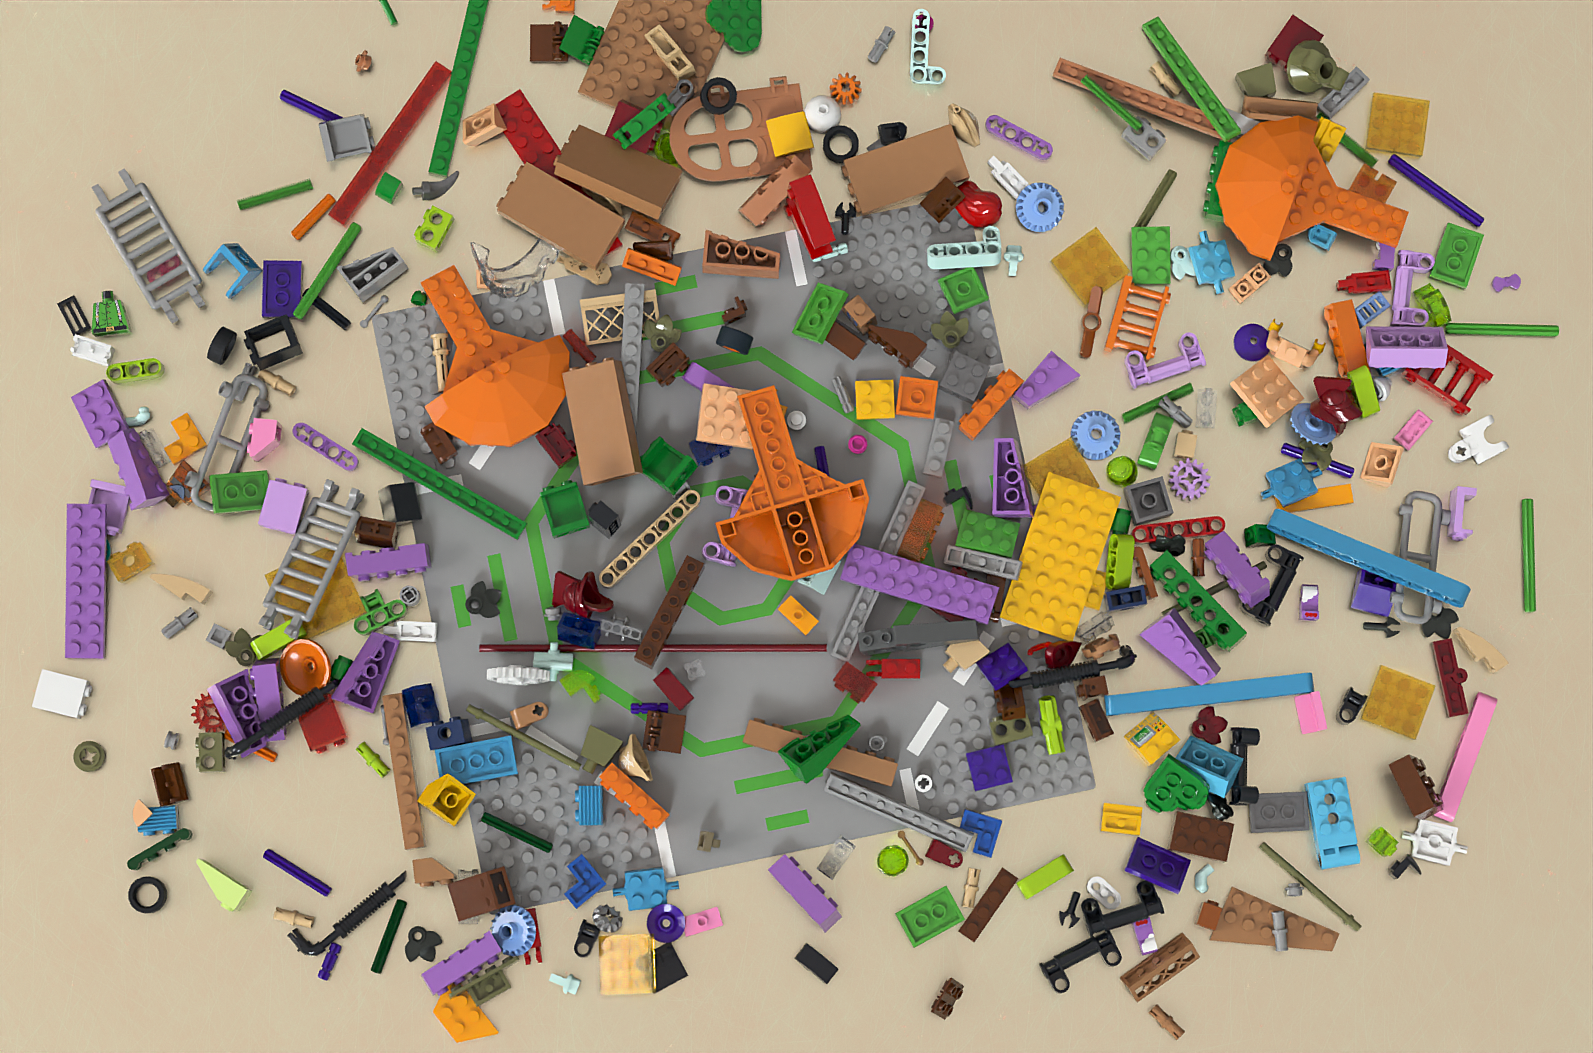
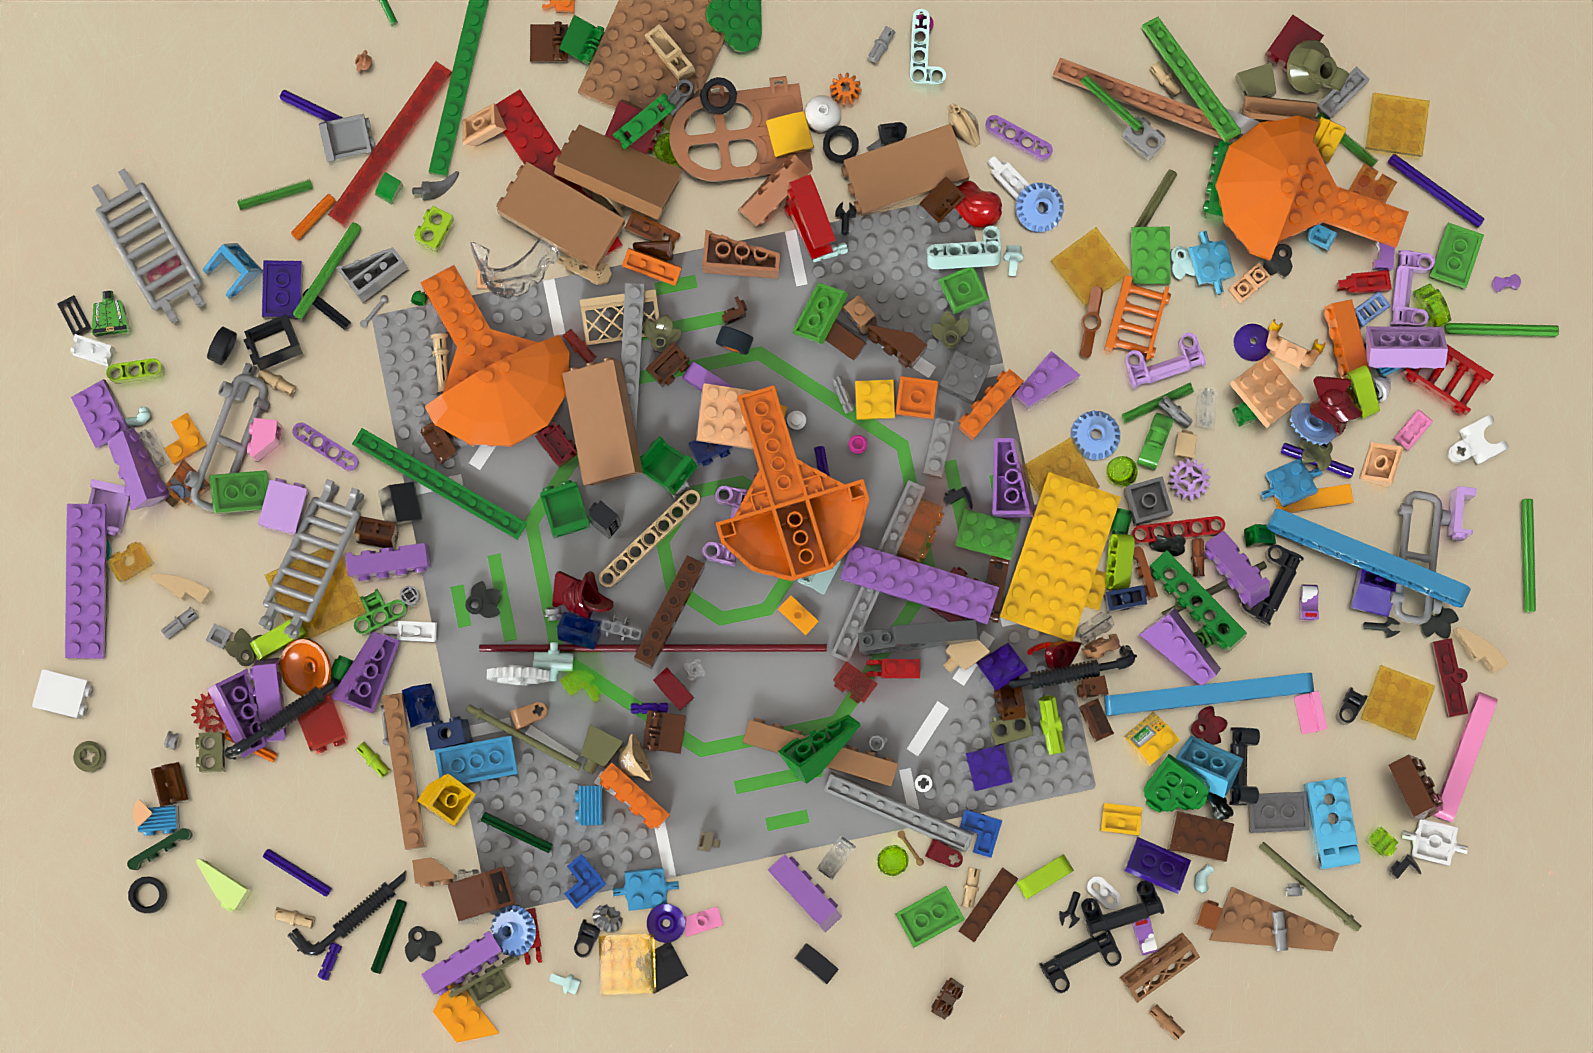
(983, 562): light grey plate -> none

